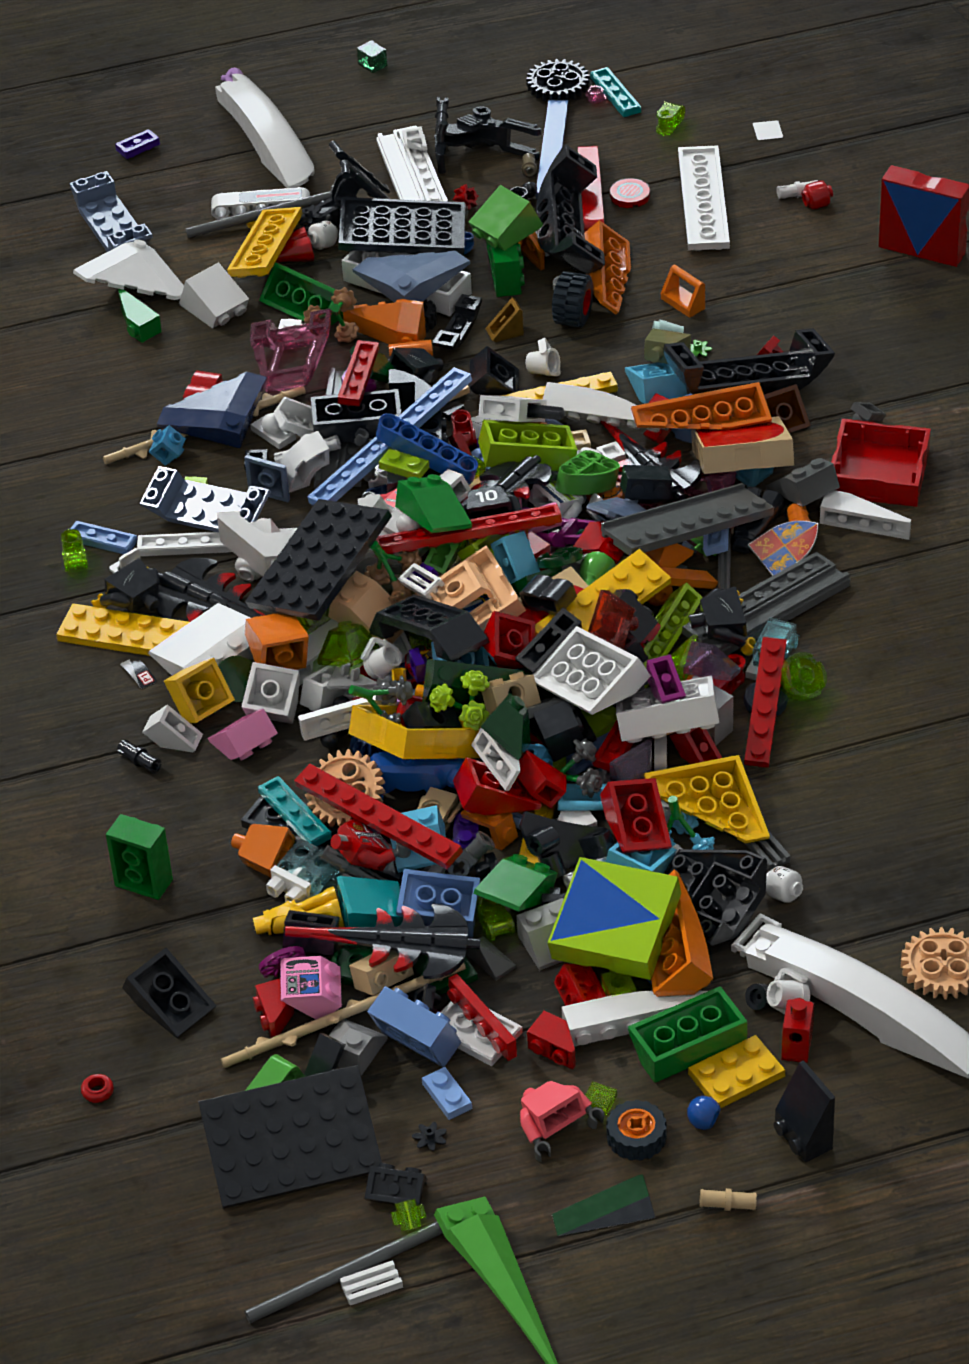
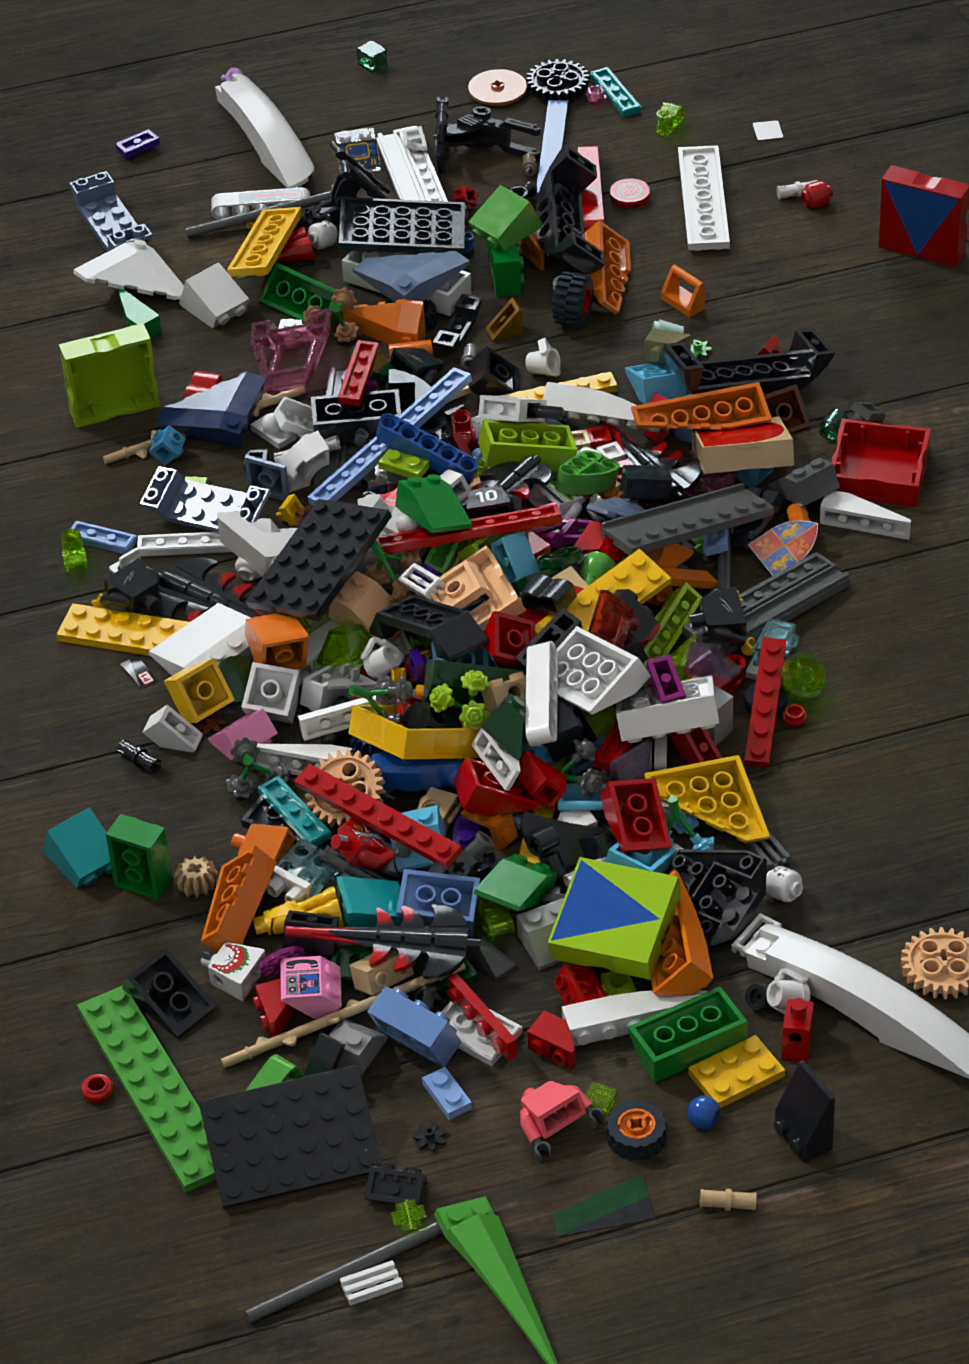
(79, 848): none -> teal slope
(109, 375): none -> lime tile
(151, 1084): none -> bright green plate
(196, 876): none -> tan gear
(211, 722): none -> copper plant
(234, 968): none -> white torso
(237, 897): none -> orange wedge
(246, 753): none -> dark grey plant
(289, 509): none -> yellow tile
(297, 755): none -> white slope
(302, 514): none -> copper plant
(360, 145): none -> slope
(469, 352): none -> light grey pin
(497, 87): none -> piece
(541, 694): none -> white beam
(599, 436): none -> red plate
(794, 715): none -> red plate
(831, 423): none -> clear green brick

